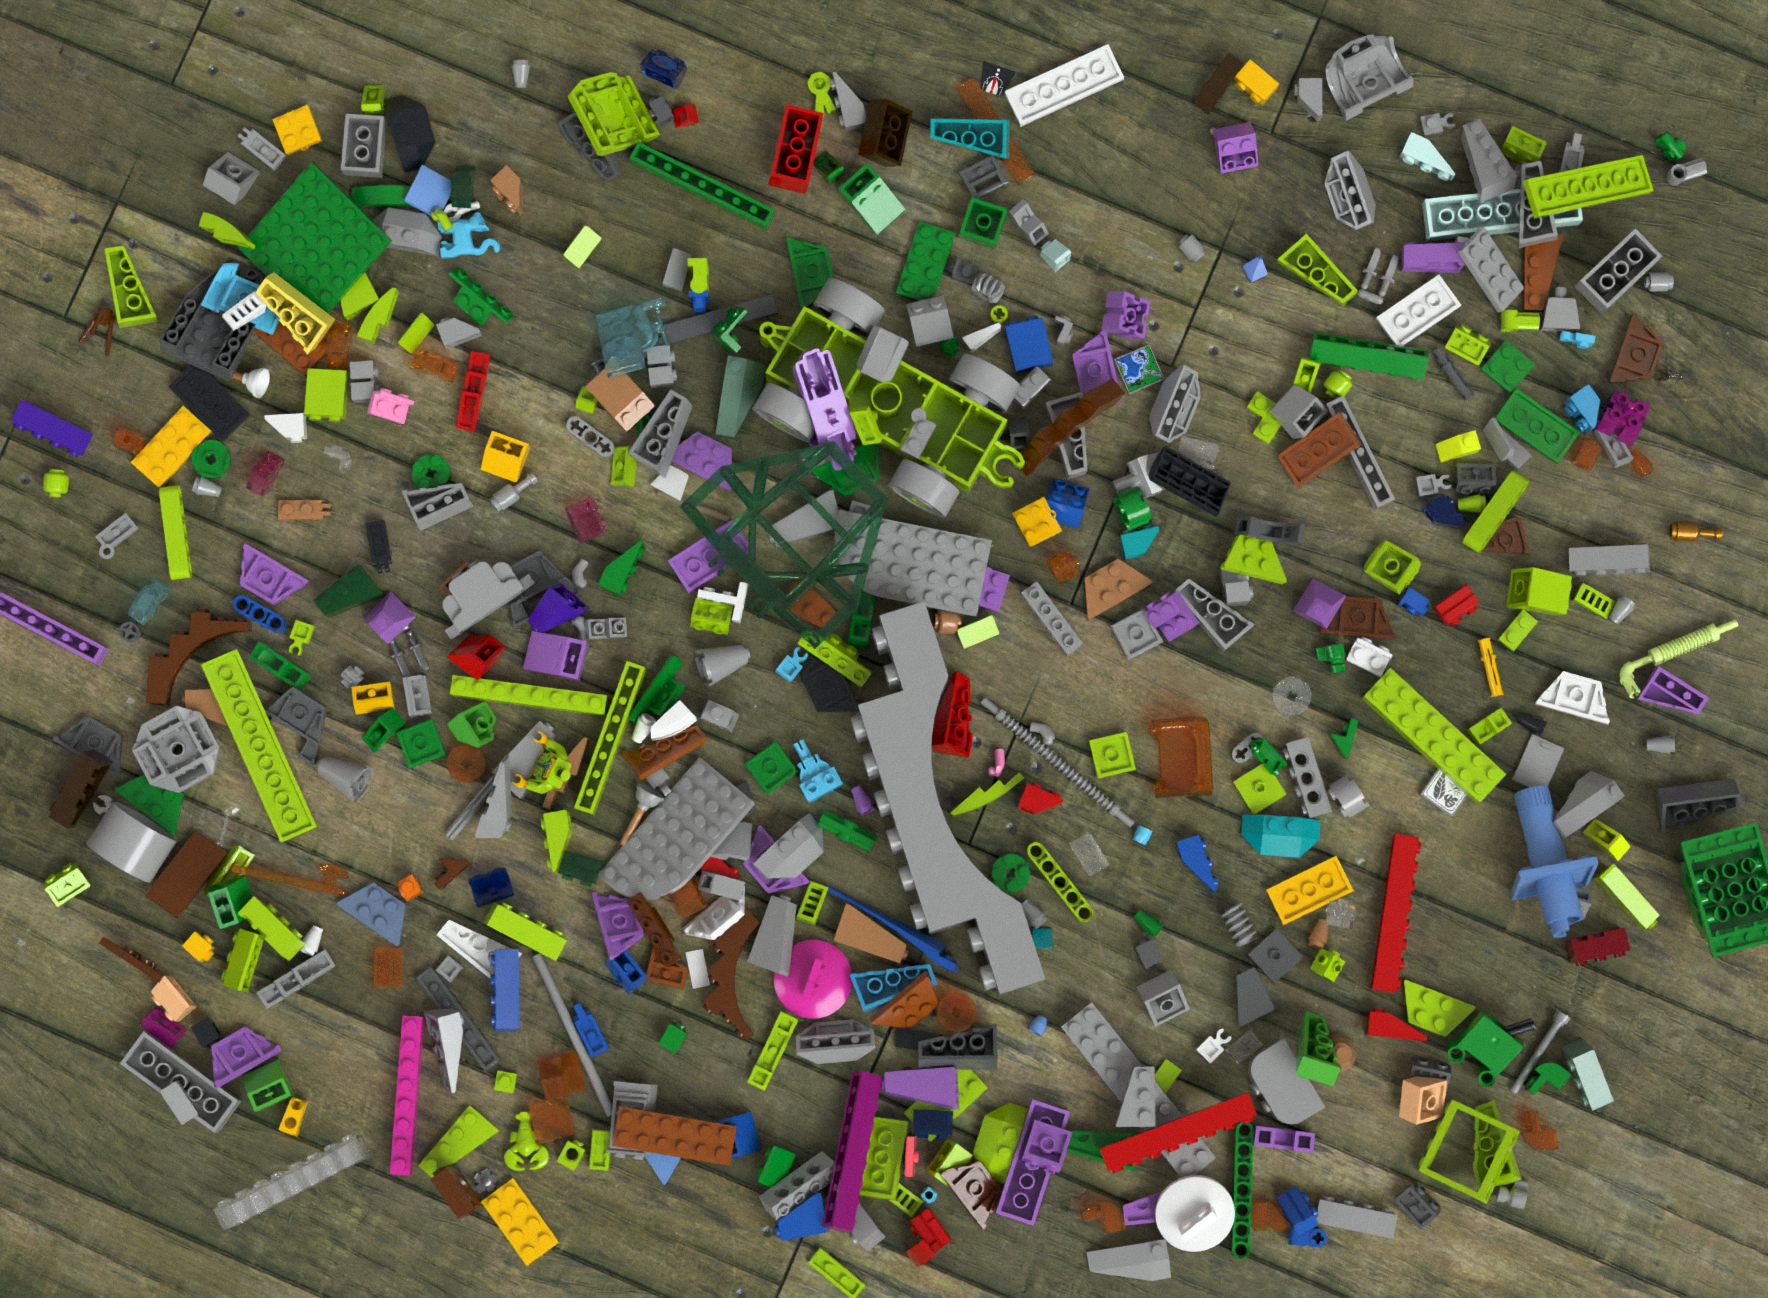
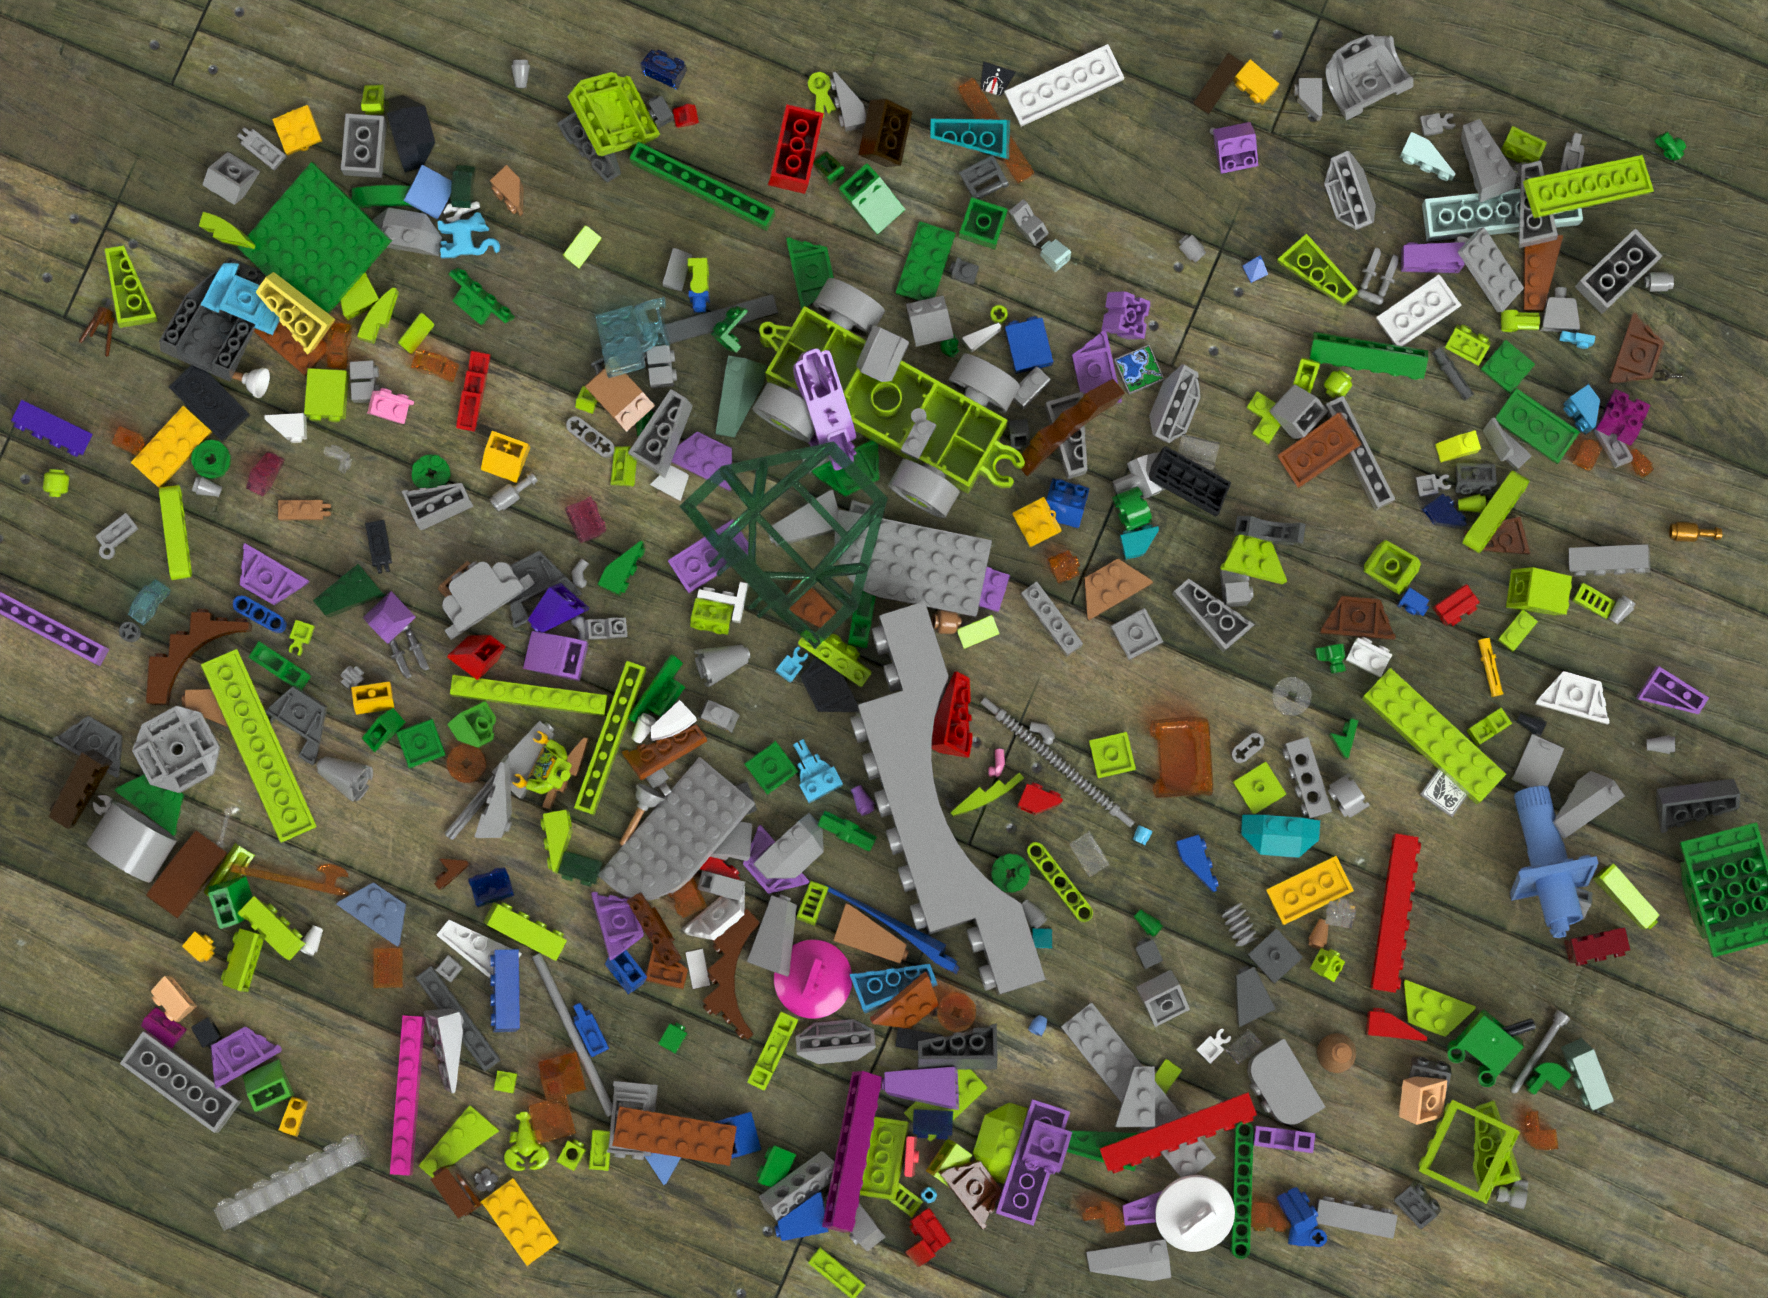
(66, 884): bracket -> none
(134, 958): reddish brown wing -> none
(179, 1102): light grey slope -> none
(246, 302): white slope -> none
(295, 979): light grey slope -> none
(410, 887): orange brick -> none
(417, 696): light grey hinge -> none
(440, 215): lime arm -> none
(455, 332): light grey slope -> none
(866, 425): lime tile -> none
(988, 287): light grey gear -> none
(1065, 335): light grey bracket -> none
(1171, 615): medium lavender plate -> none
(1264, 751): green hinge -> none
(1314, 1051): bright green wedge -> none
(1319, 603): medium lavender slope -> none
(1607, 839): neon yellow slope -> none
(1670, 650): yellowish green piece -> none
(1687, 171): light grey piece -> none

